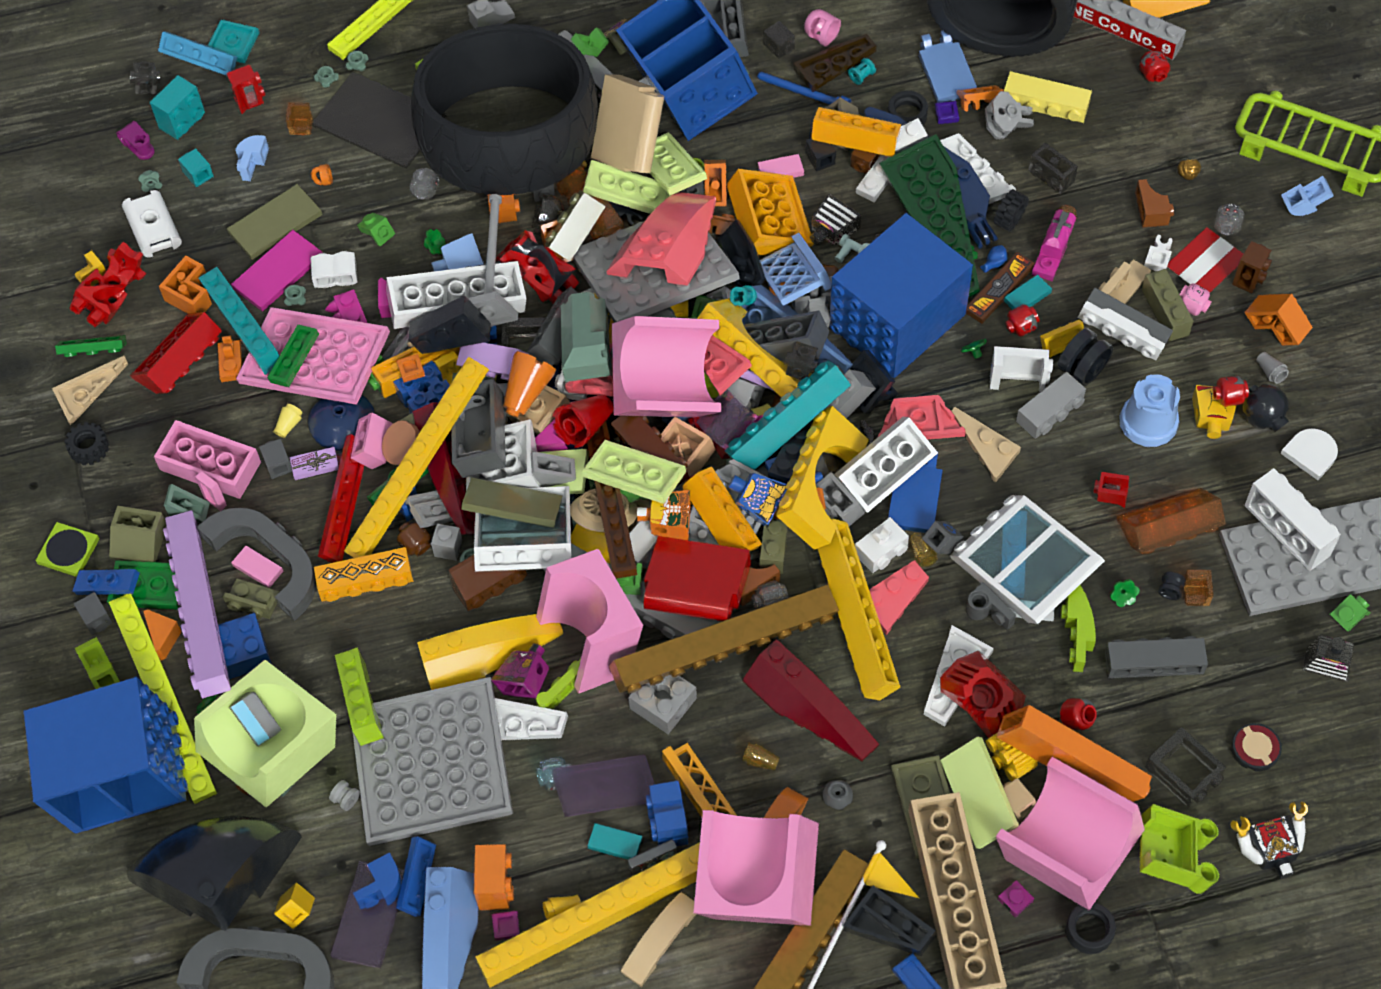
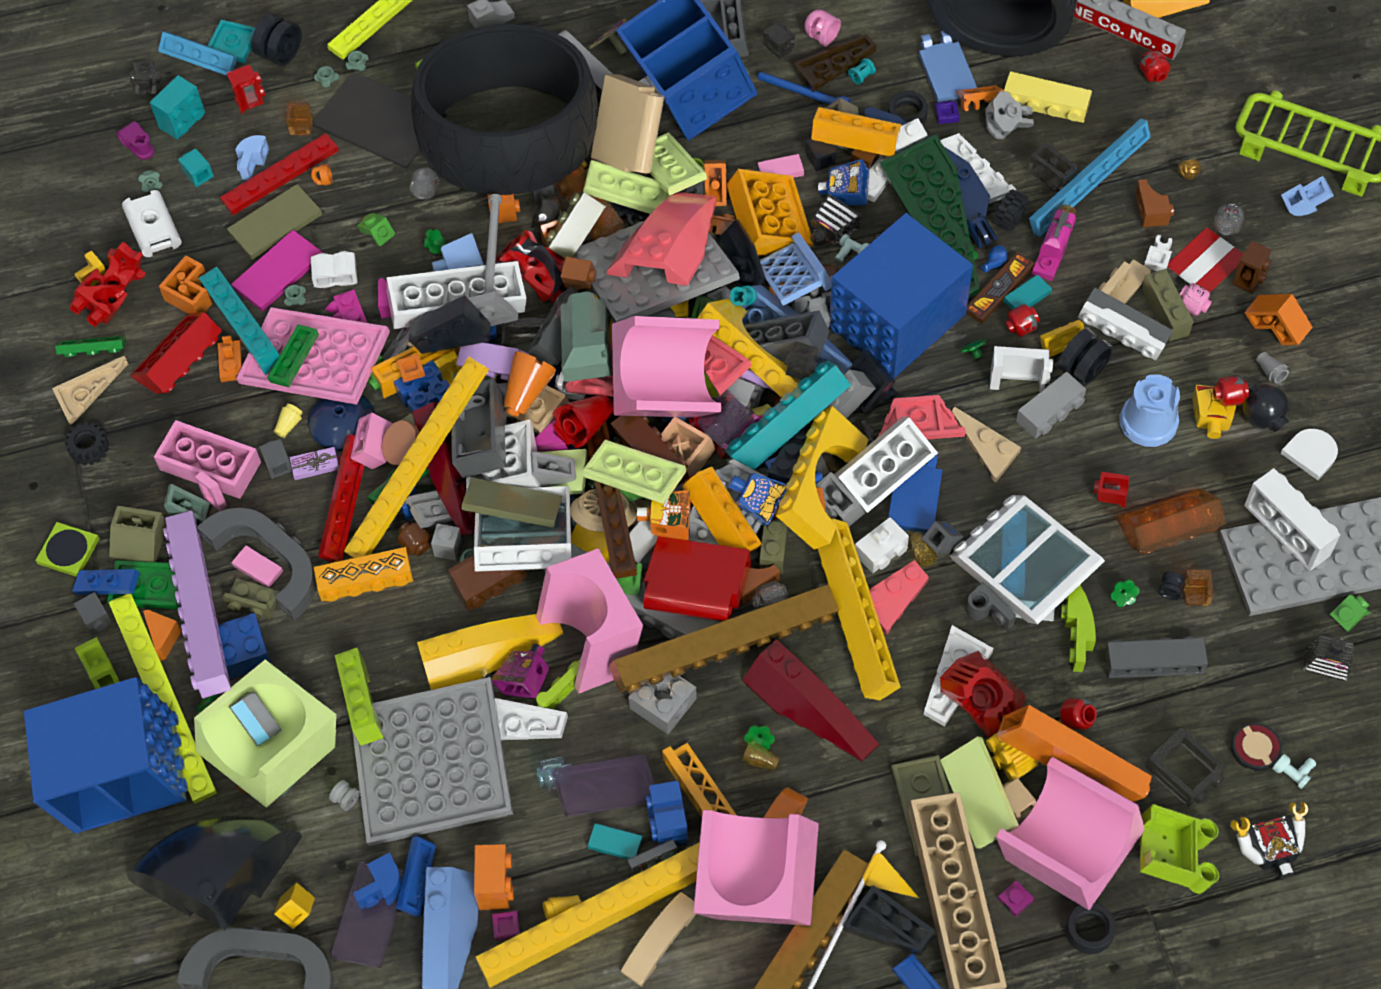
(276, 39): none -> black wheel
(279, 174): none -> red plate
(578, 273): none -> dark orange arch
(591, 44): bright green bracket -> none
(760, 735): none -> green plant
(837, 801): dark grey plate -> none
(848, 183): none -> torso
(1091, 175): none -> dark azure plate
(1299, 775): none -> light aqua piece

